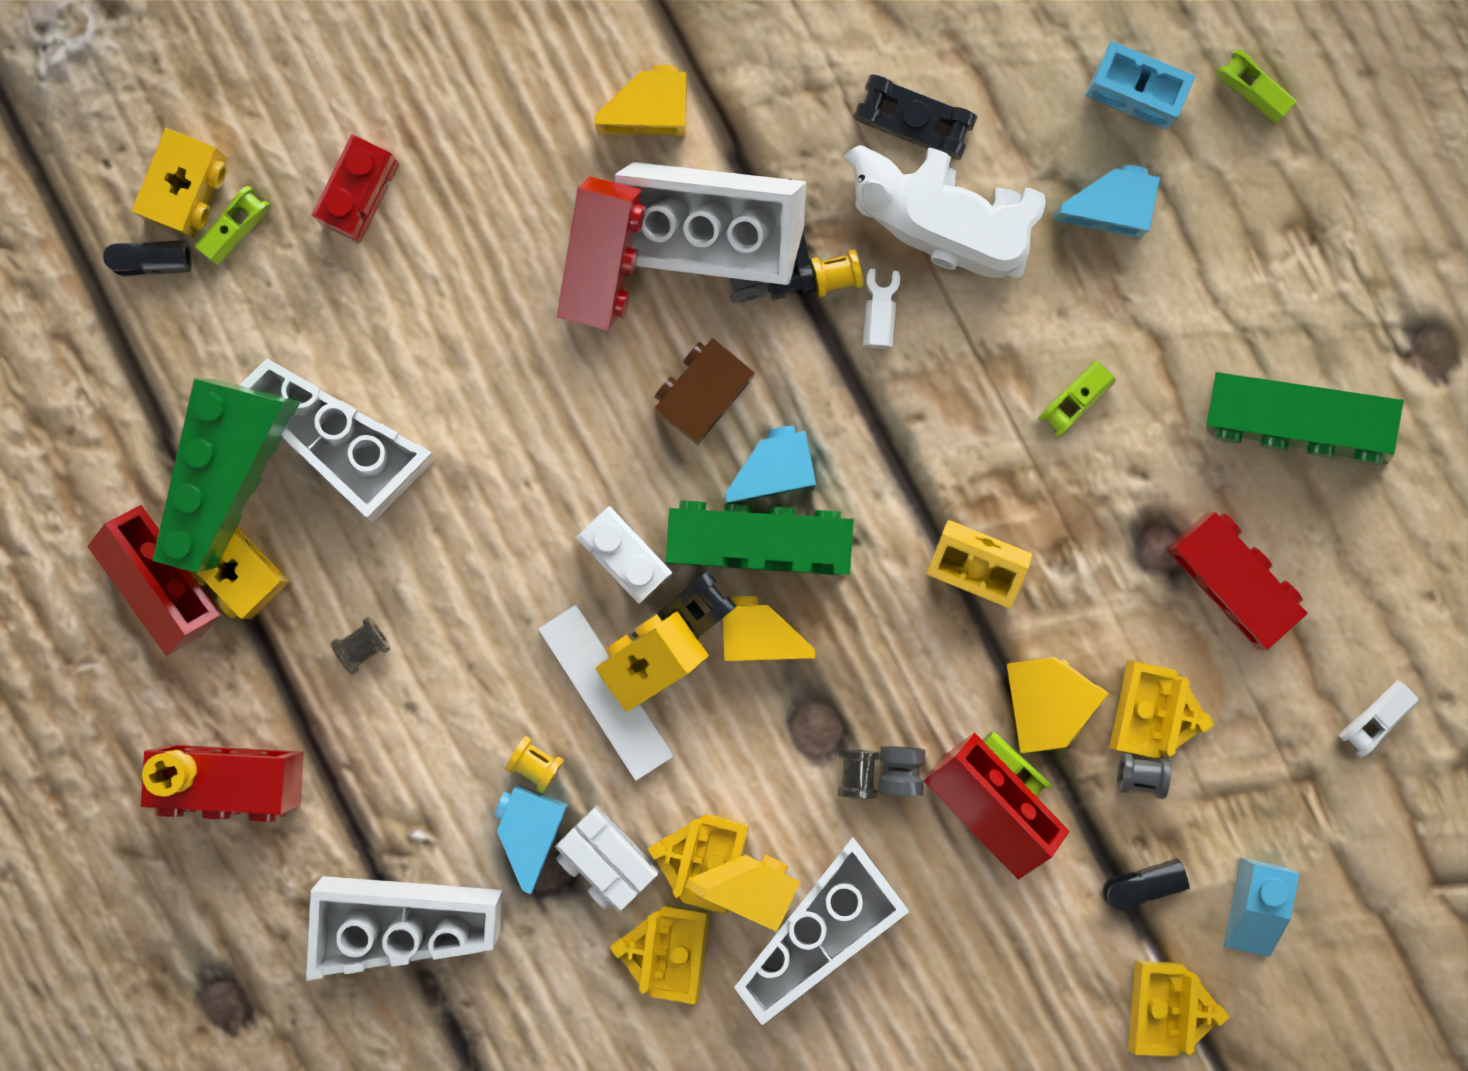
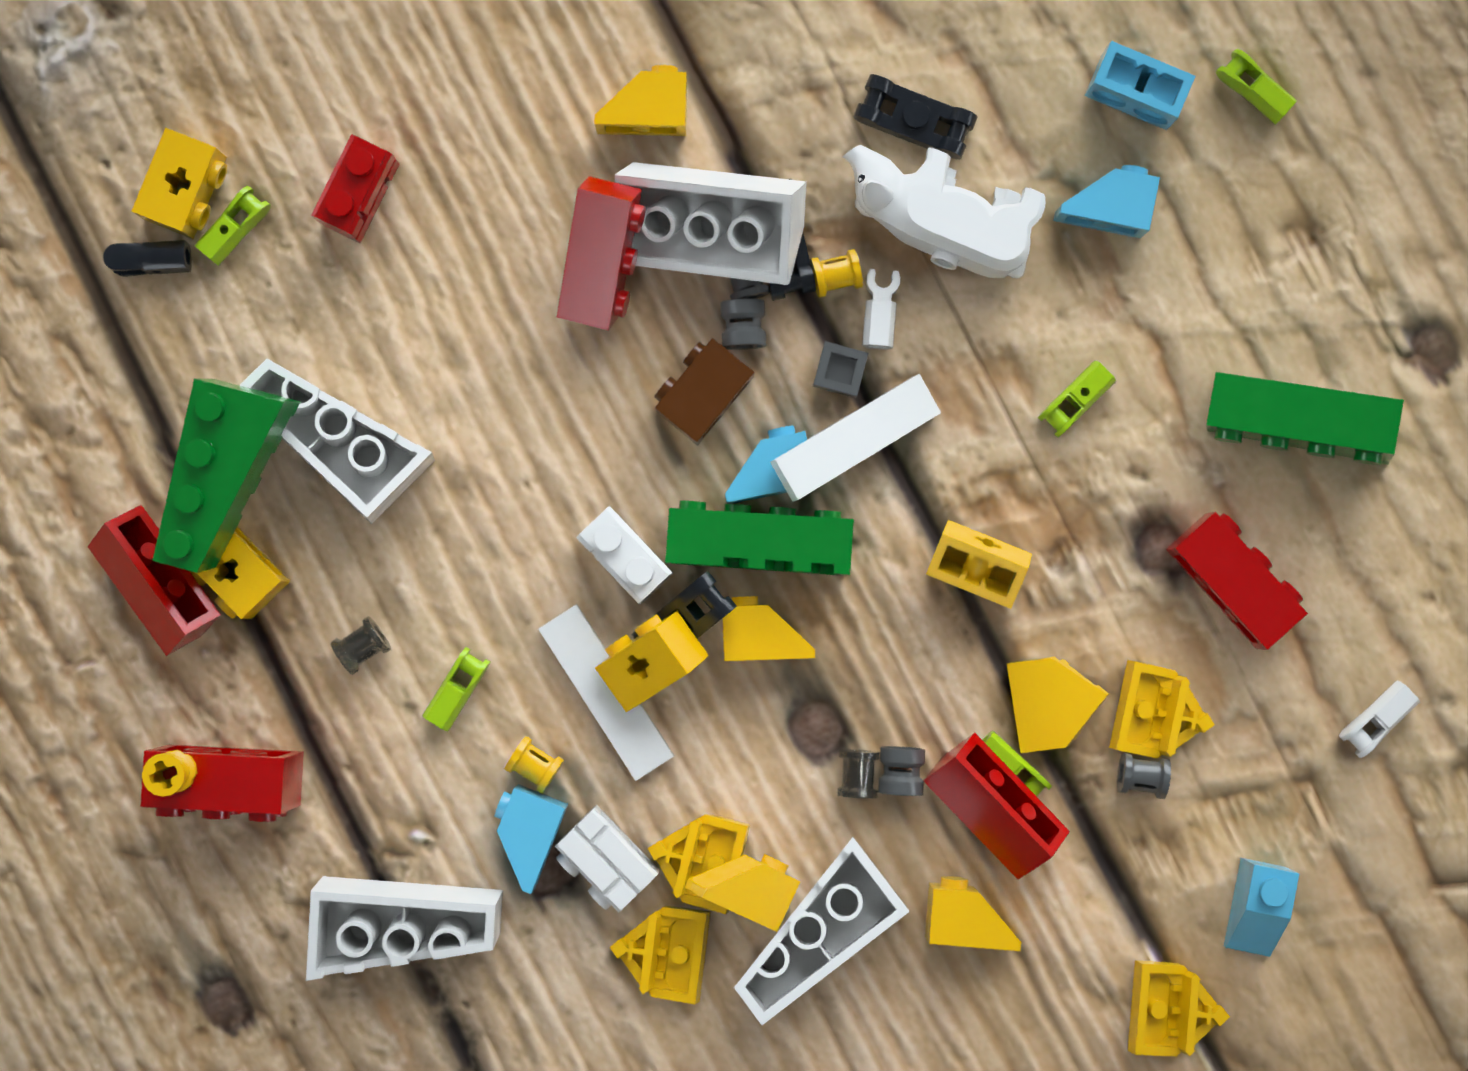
(452, 695): none -> lime bar
(747, 331): none -> dark grey wheel
(840, 369): none -> dark grey plate
(855, 437): none -> white tile
(964, 918): none -> yellow slope
(1146, 884): black bar -> none

